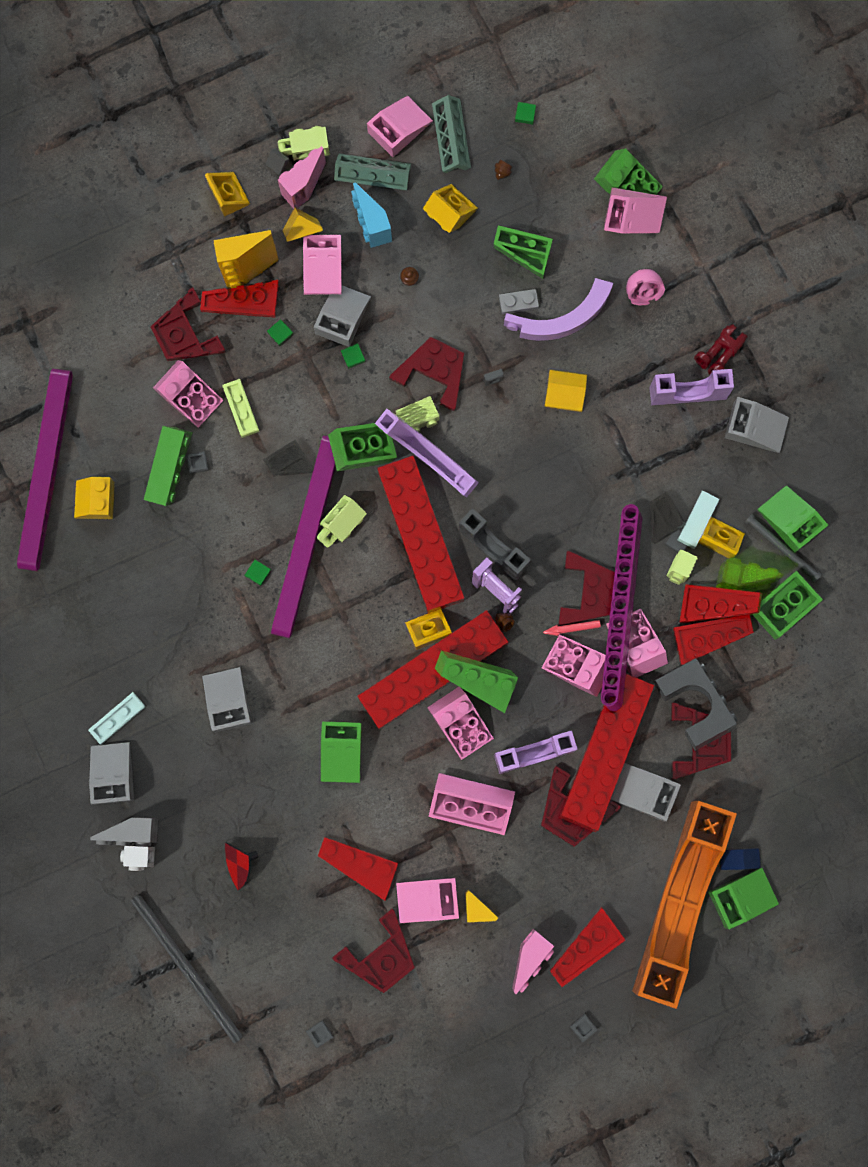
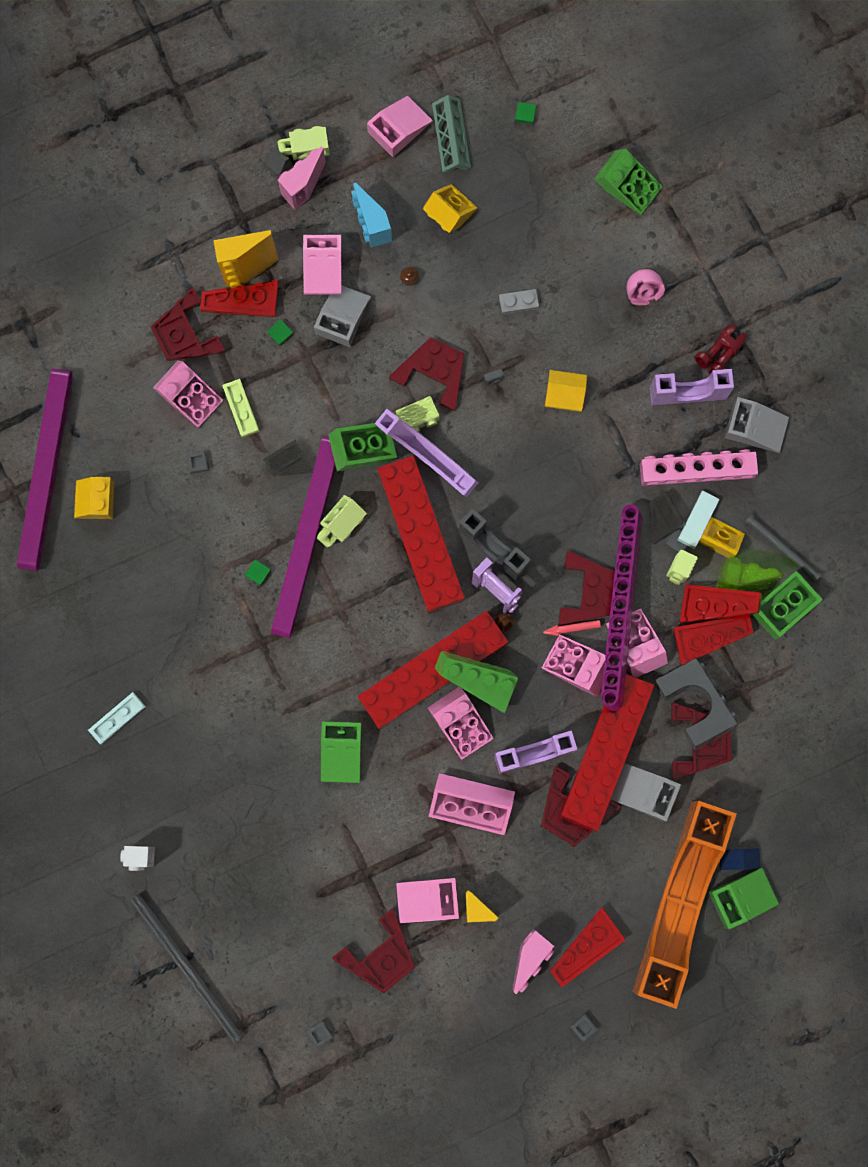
(111, 774): light grey slope -> none
(137, 830): light grey slope -> none
(167, 465): bright green wedge -> none
(226, 700): light grey slope -> none
(227, 191): yellow slope -> none
(238, 864): shield -> none
(300, 225): yellow slope -> none
(353, 356): green tile -> none
(363, 867): red wing -> none
(372, 171): sand green fence -> none
(428, 629): yellow slope -> none
(502, 169): reddish brown plate -> none
(524, 248): bright green wedge -> none
(566, 324): lavender arch -> none
(634, 212): bright pink slope -> none
(650, 476): none -> bright pink brick
(792, 518): bright green slope -> none

